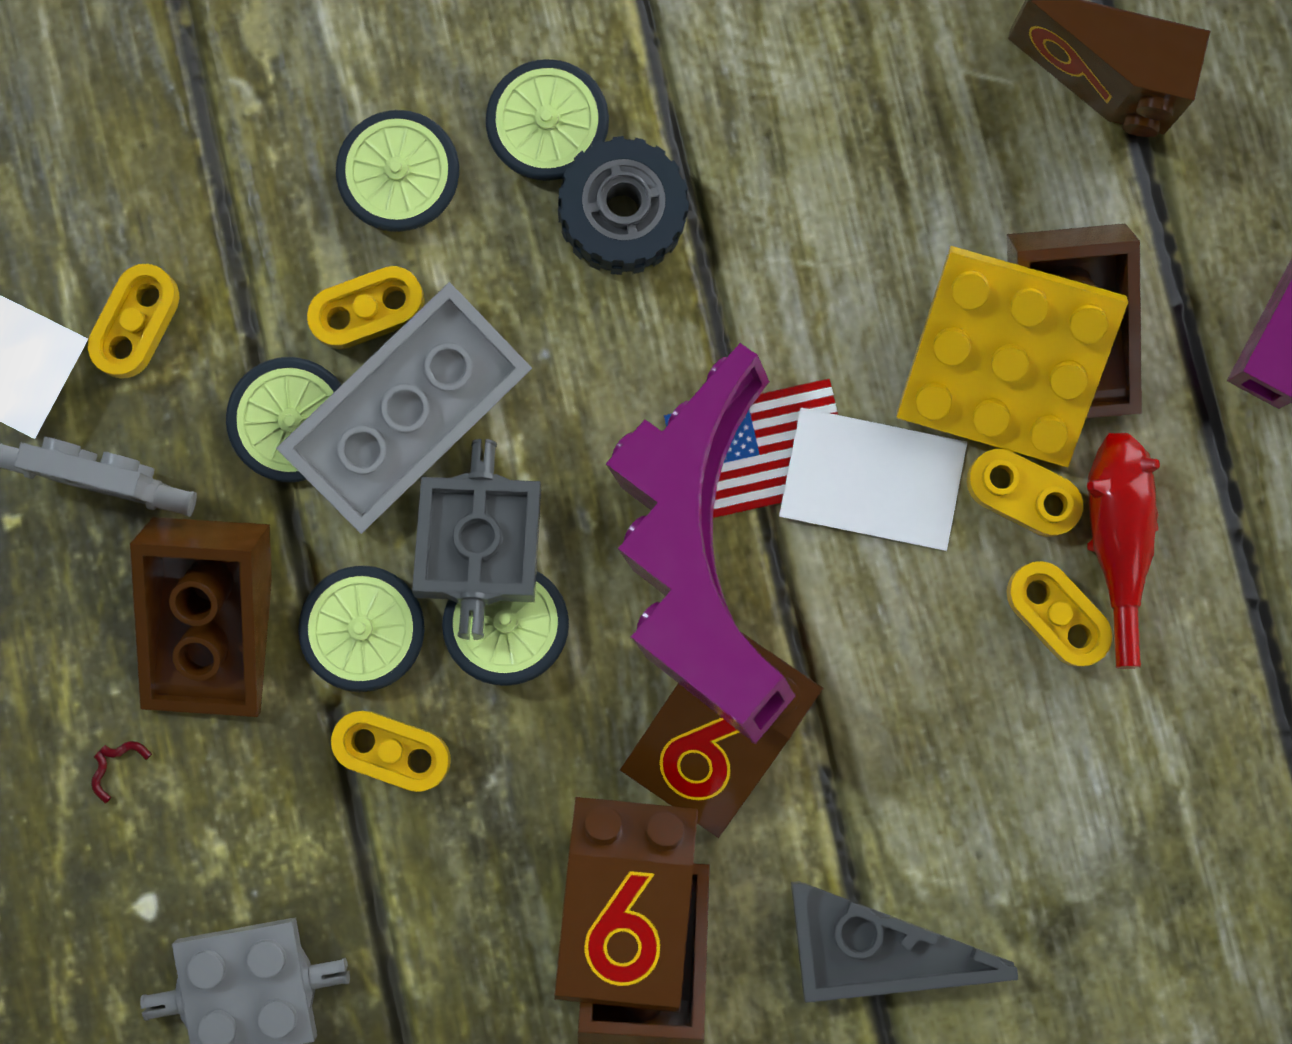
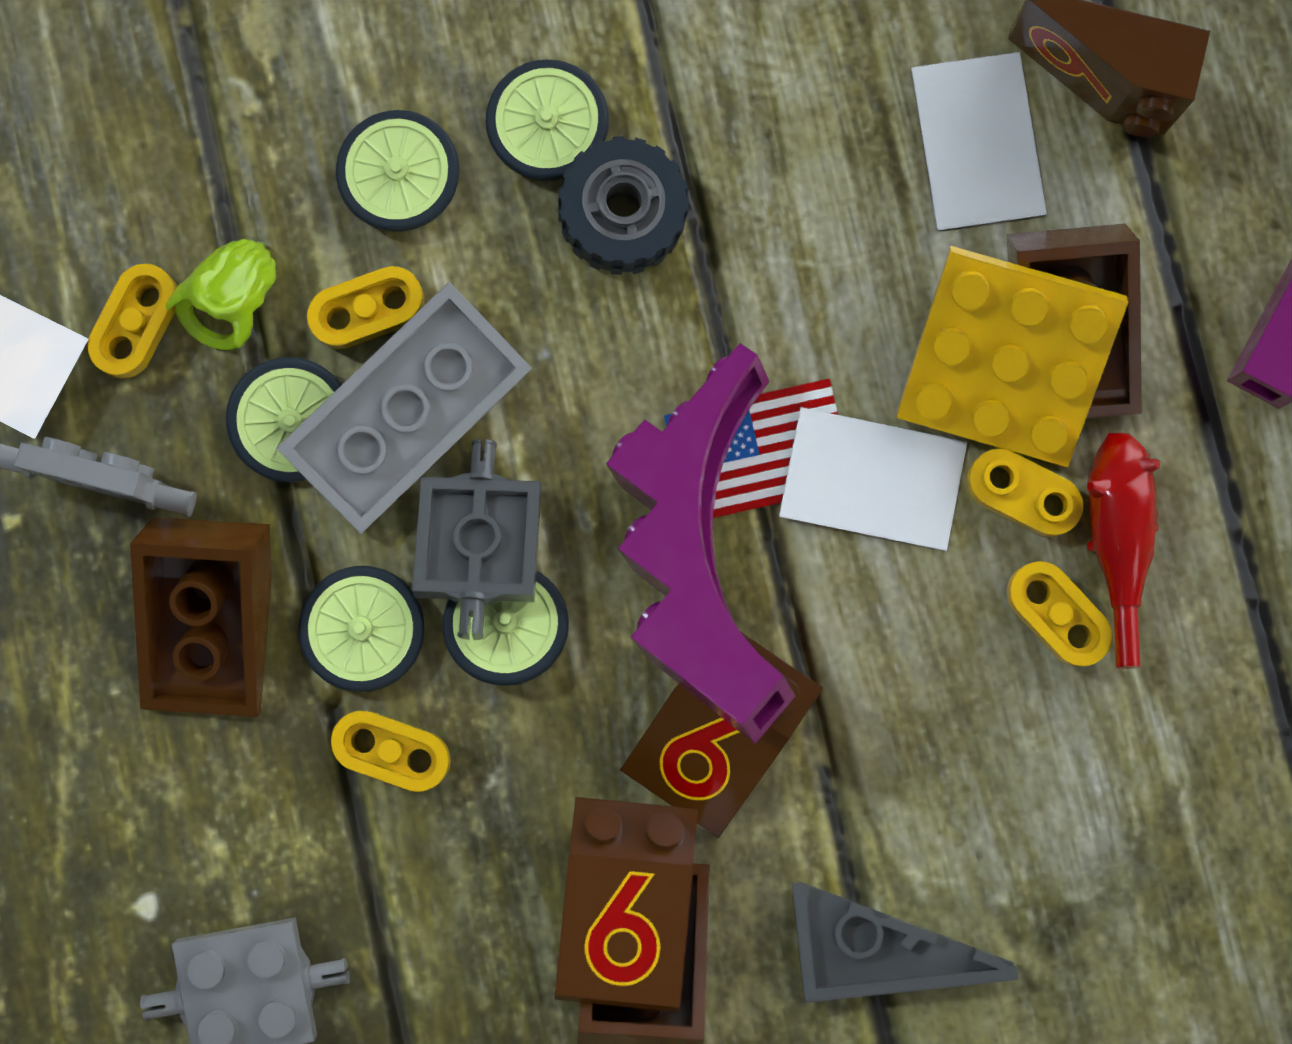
(102, 764): dark red piece -> none
(228, 288): none -> lime piece
(979, 141): none -> white sticker

